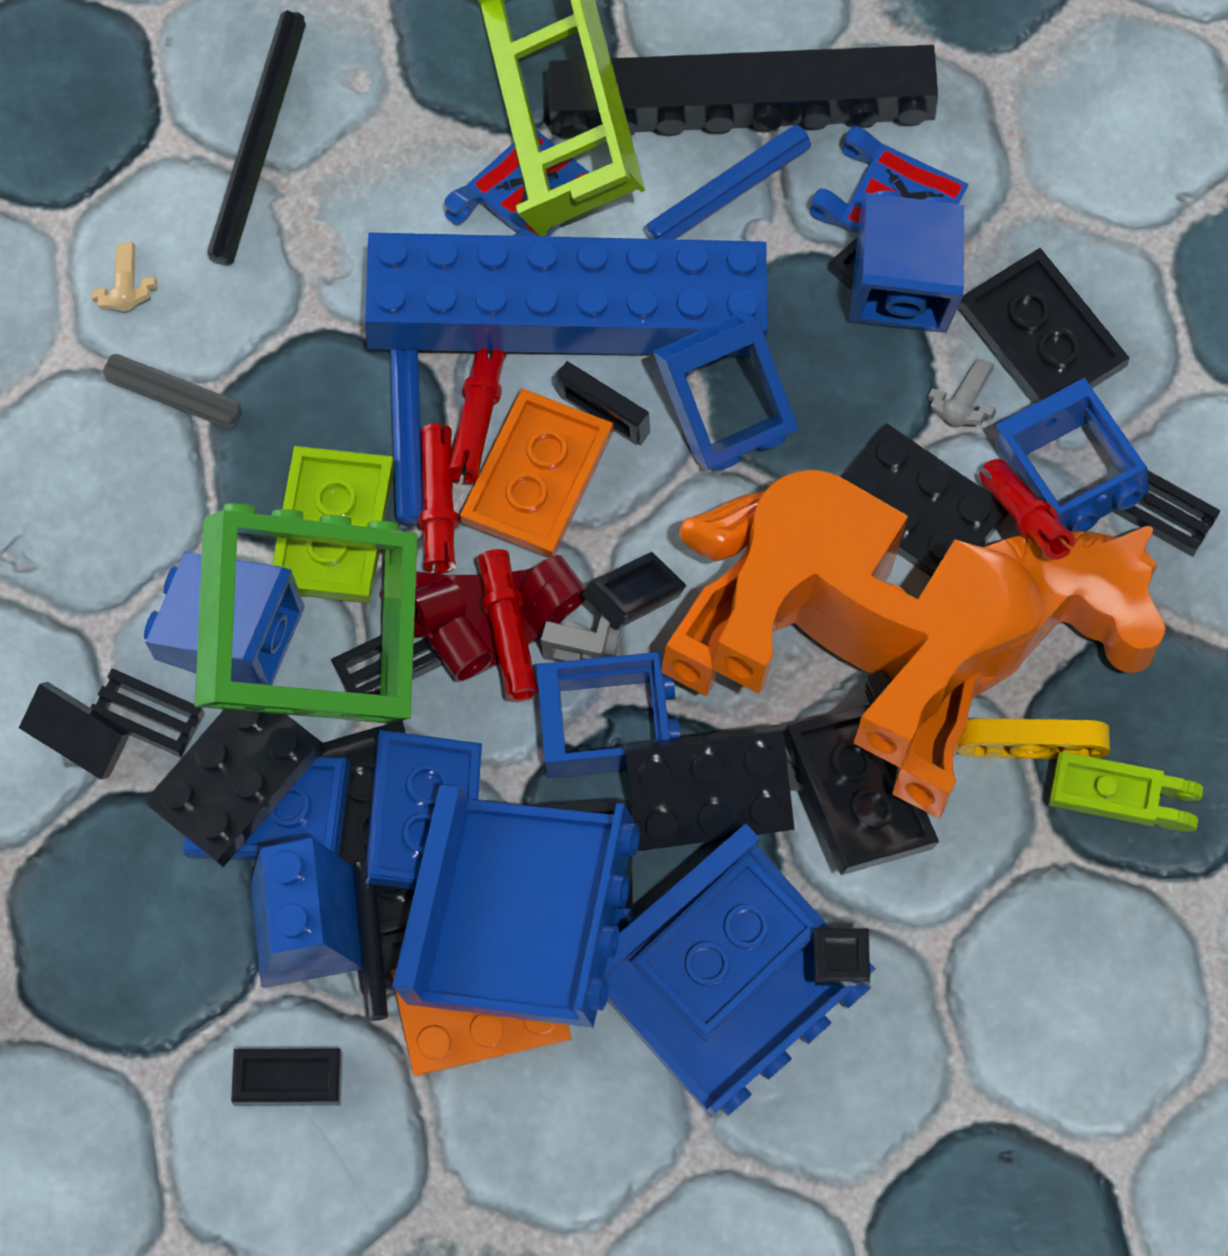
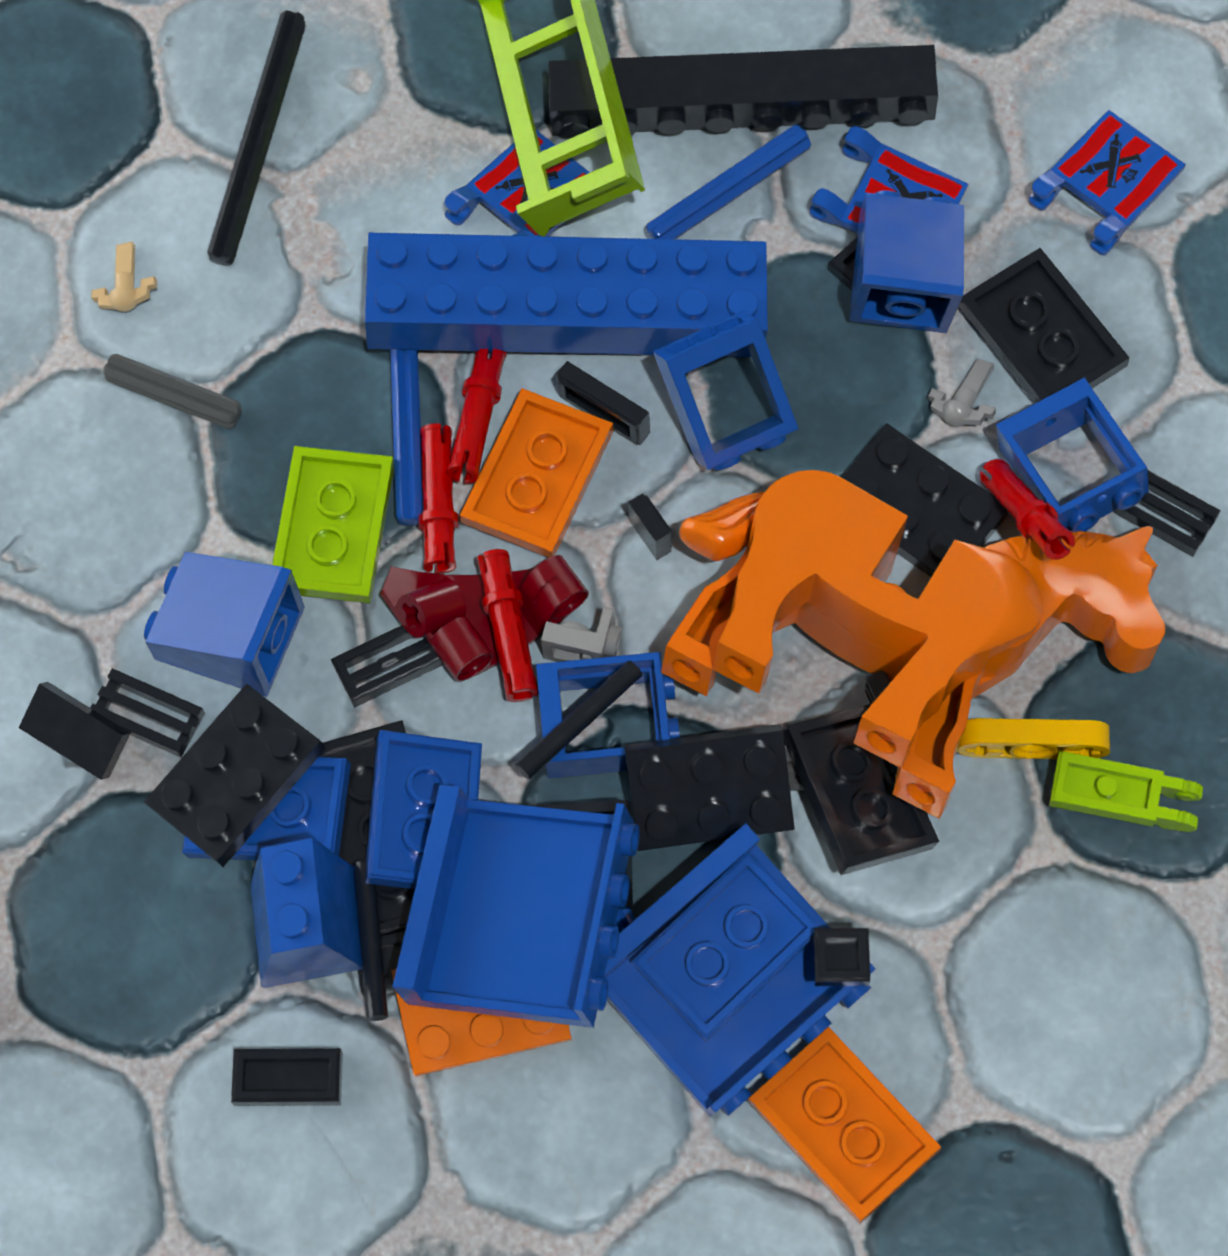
(217, 617): bright green window -> none
(578, 720): none -> black bar
(634, 590): black tile -> none
(650, 526): none -> black tile
(844, 1125): none -> orange plate
(1114, 173): none -> blue flag

